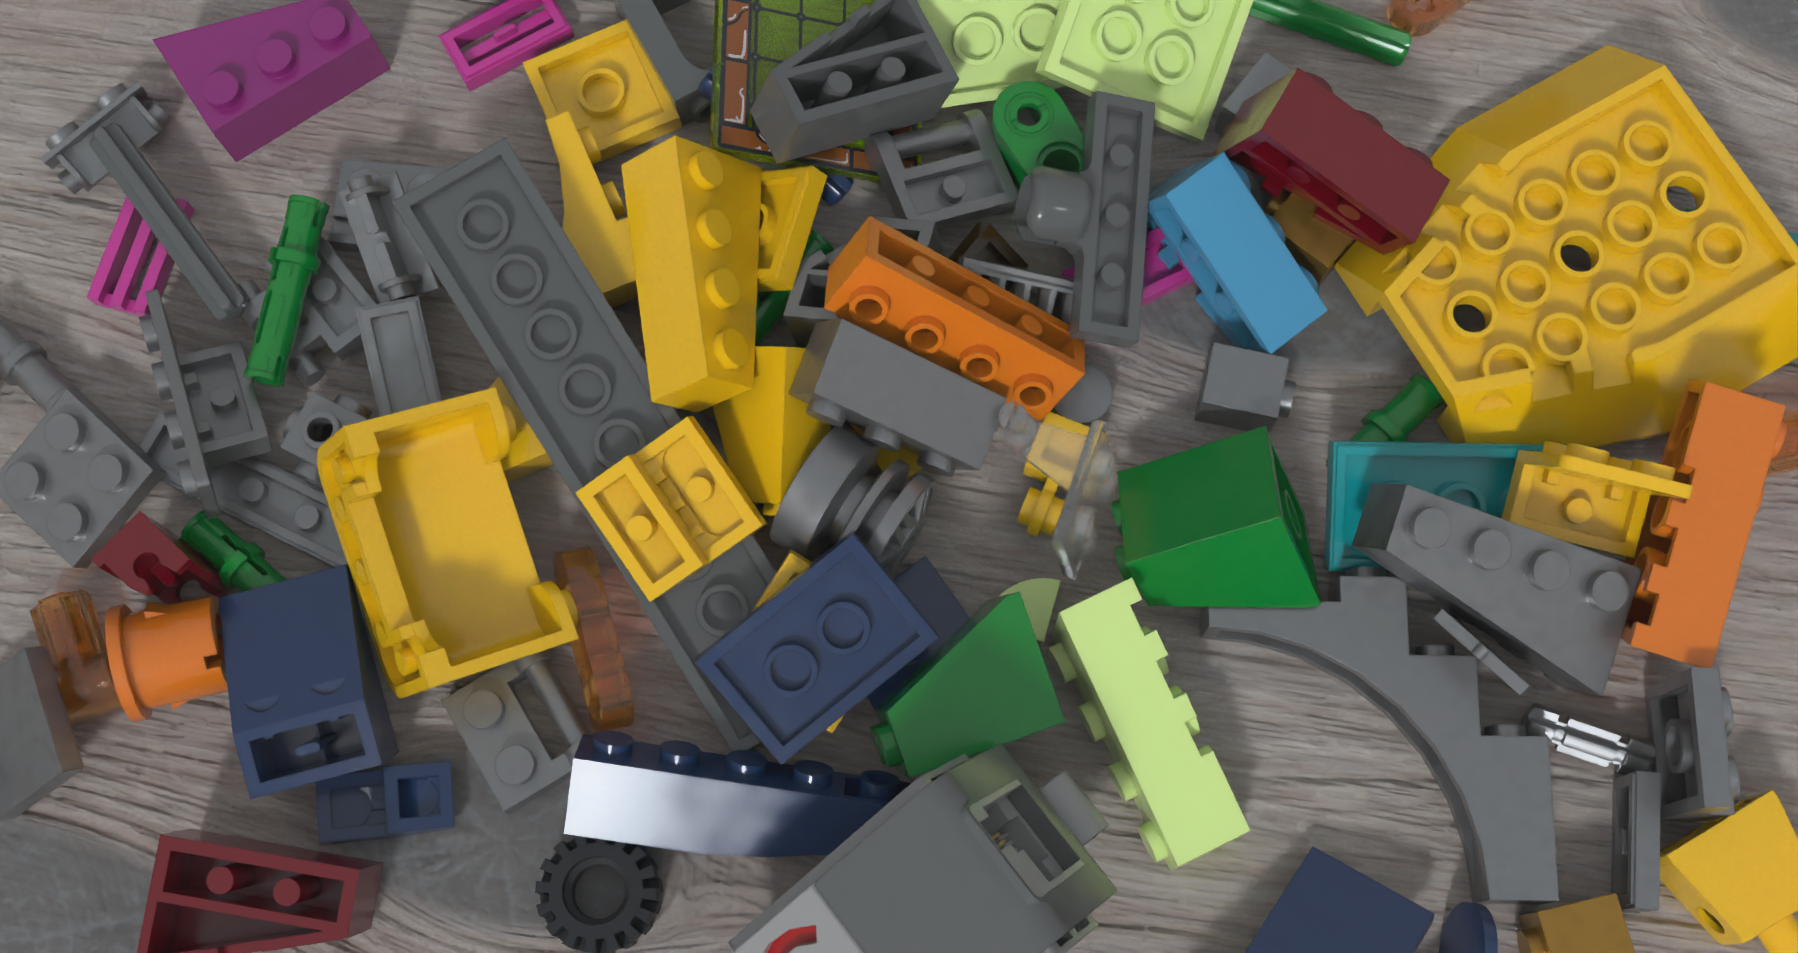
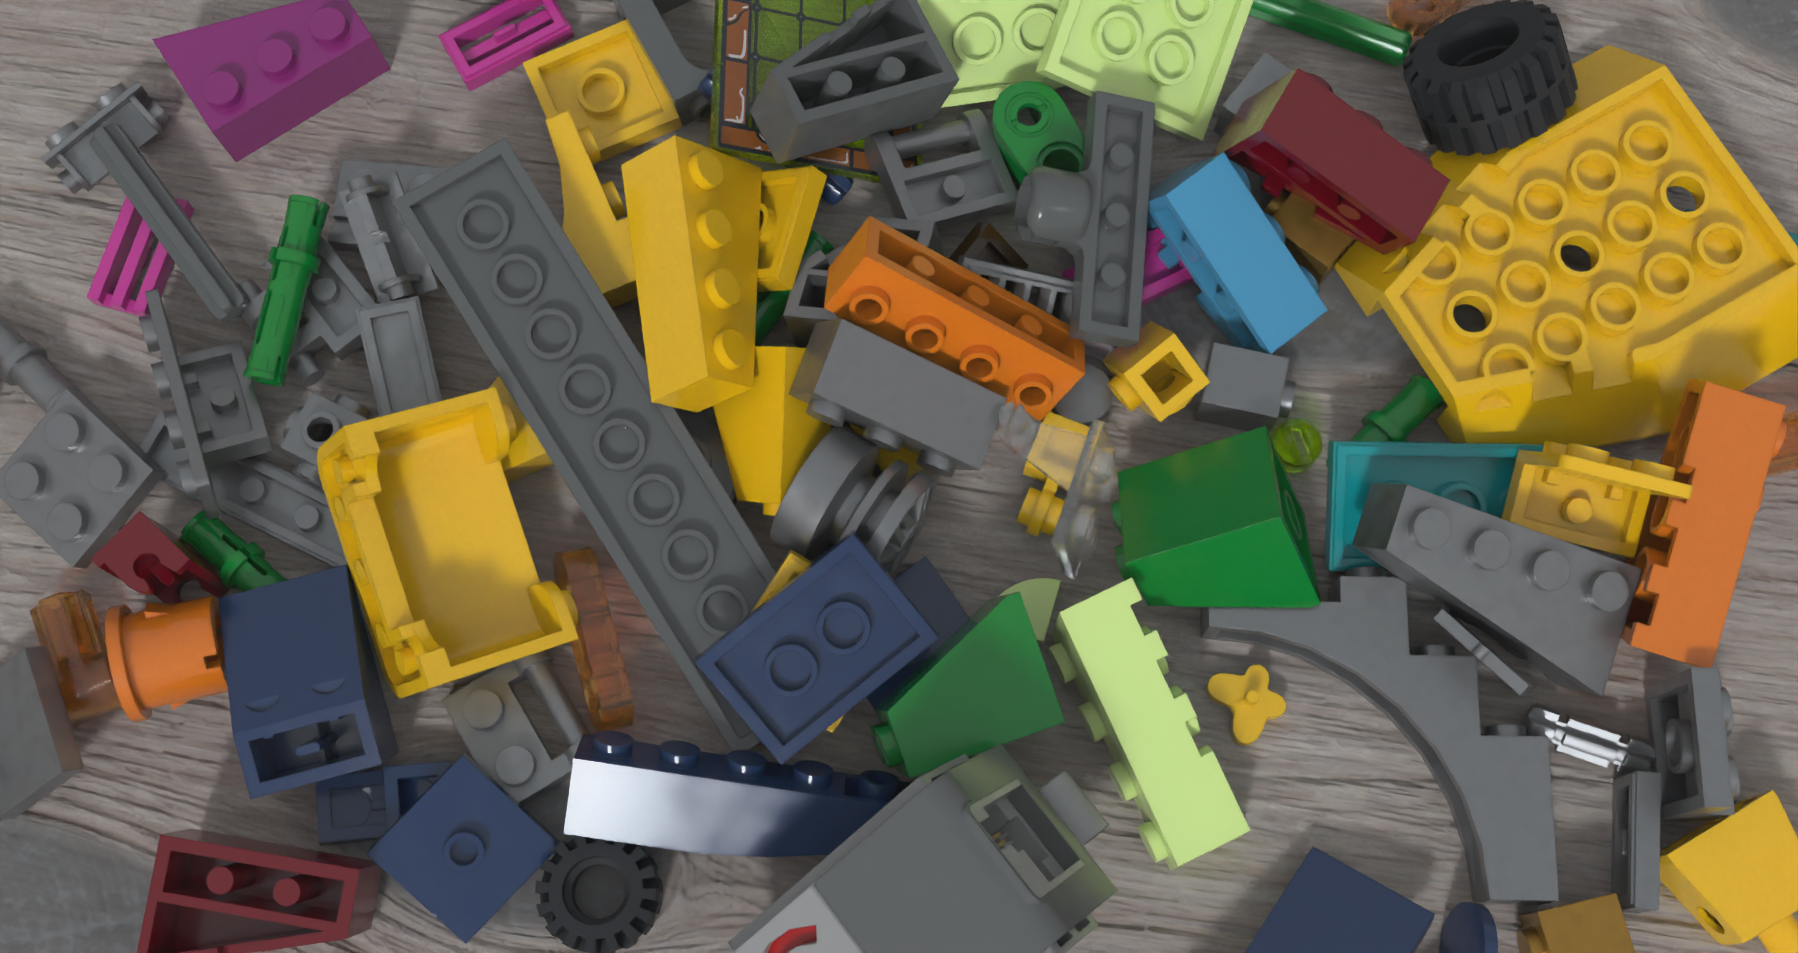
(463, 847): none -> dark blue plate
(671, 508): yellow slope -> none
(1154, 373): none -> yellow brick
(1248, 701): none -> yellow piece
(1288, 448): none -> clear neon green hinge
(1490, 77): none -> black tyre

